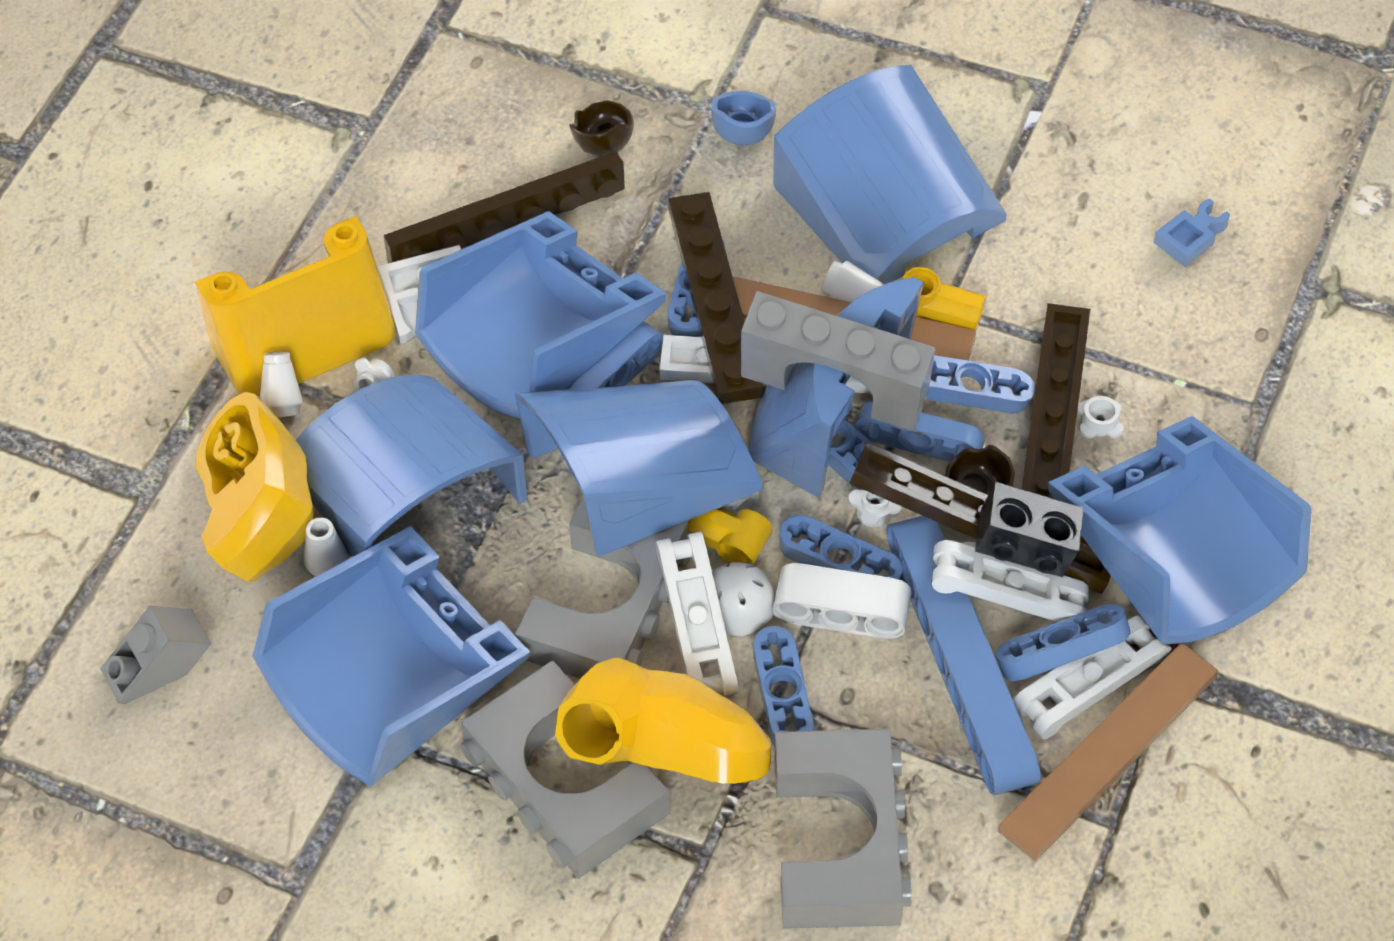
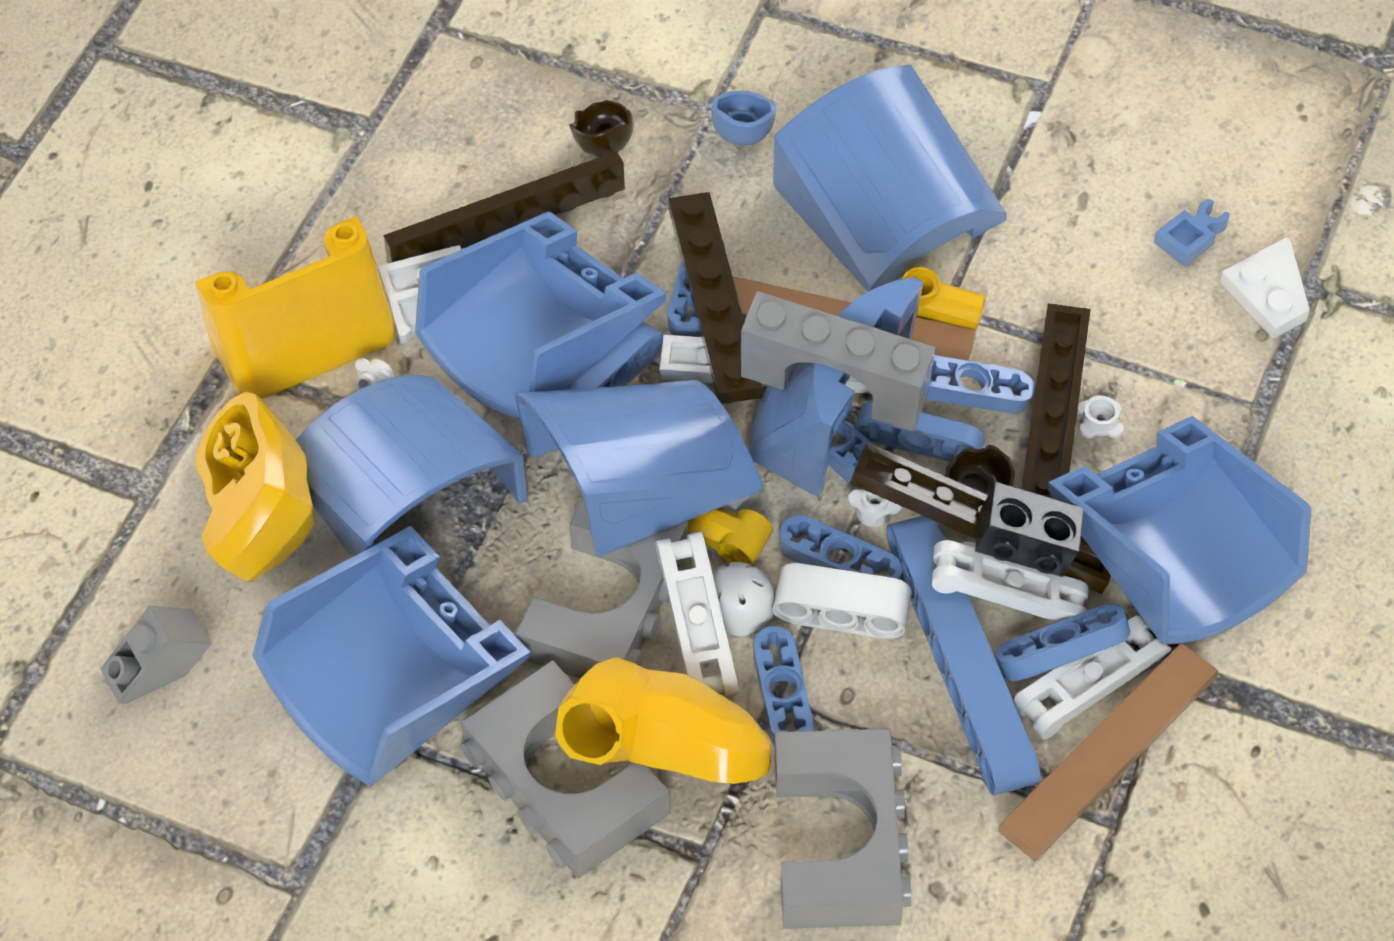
(280, 385): white cone -> none
(322, 547): white cone -> none
(848, 282): white cone -> none
(1269, 288): none -> white wing

